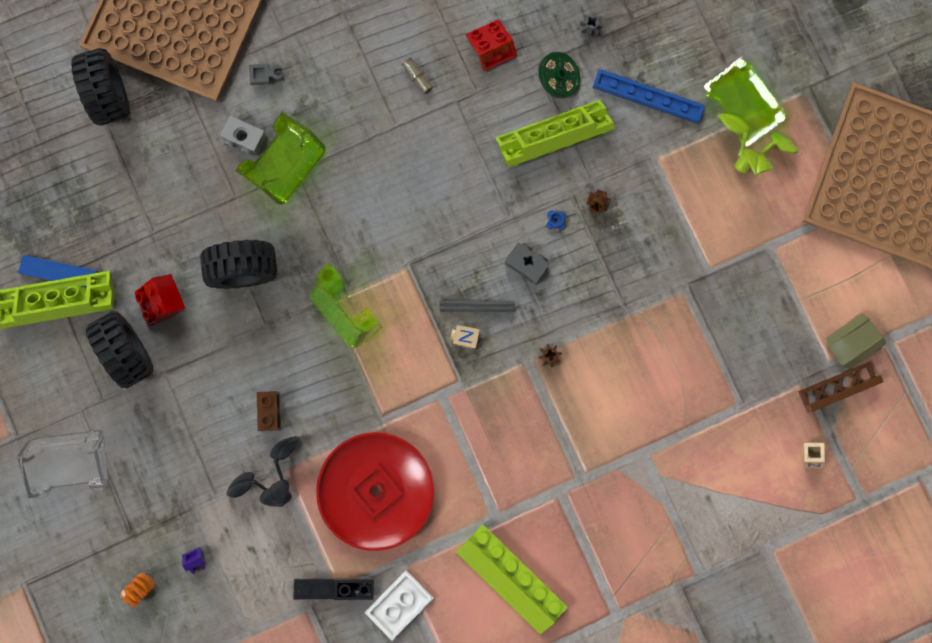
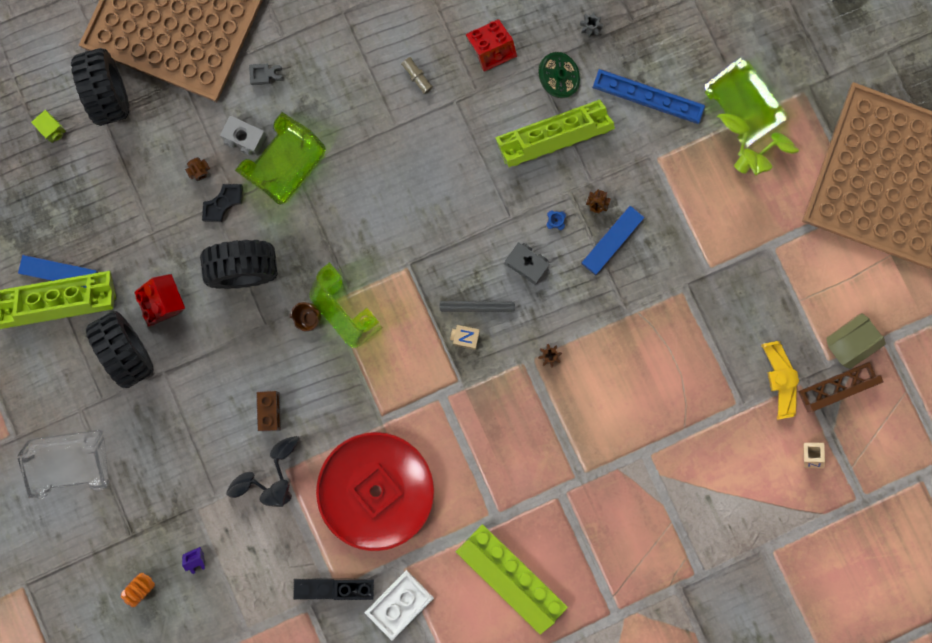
(48, 126): none -> lime brick
(197, 169): none -> reddish brown gear
(216, 208): none -> black tile
(306, 316): none -> reddish brown hair
(612, 240): none -> blue tile
(783, 379): none -> yellow plate

